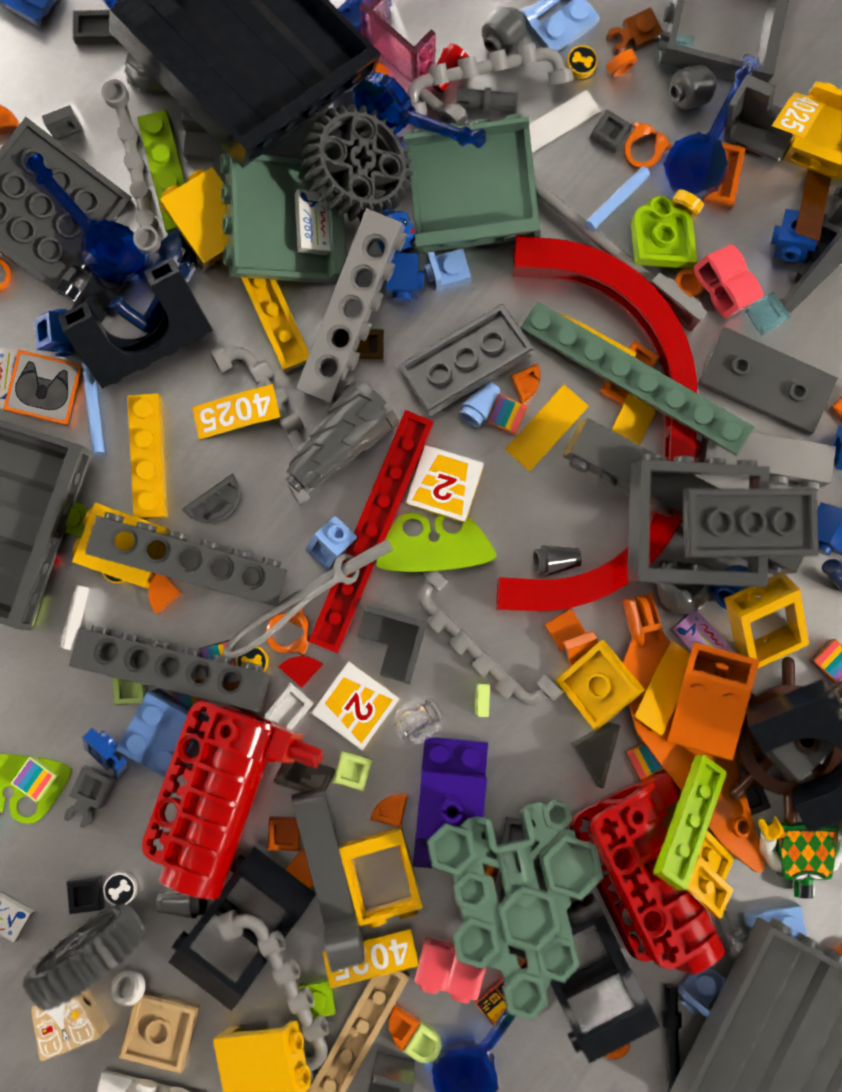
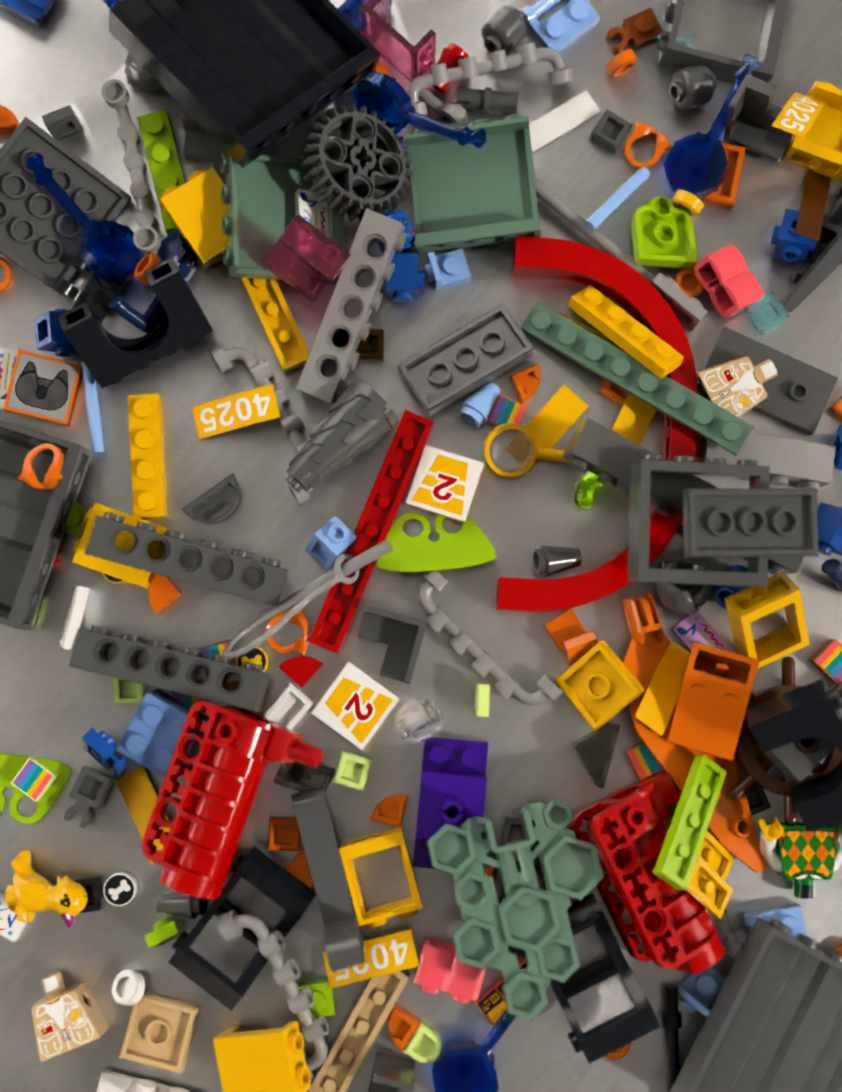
(35, 893): none -> yellow animal
(53, 474): none -> orange piece
(84, 957): dark grey gear -> none
(92, 27): dark grey tile -> none
(140, 800): none -> yellow sticker
(147, 262): none -> orange tile
(164, 932): none -> lime plate
(306, 258): none -> clear pink panel
(513, 450): none -> piece
(583, 61): tile -> none
(585, 489): none -> clear neon green arm
(625, 331): none -> yellow plate
(736, 384): none -> torso

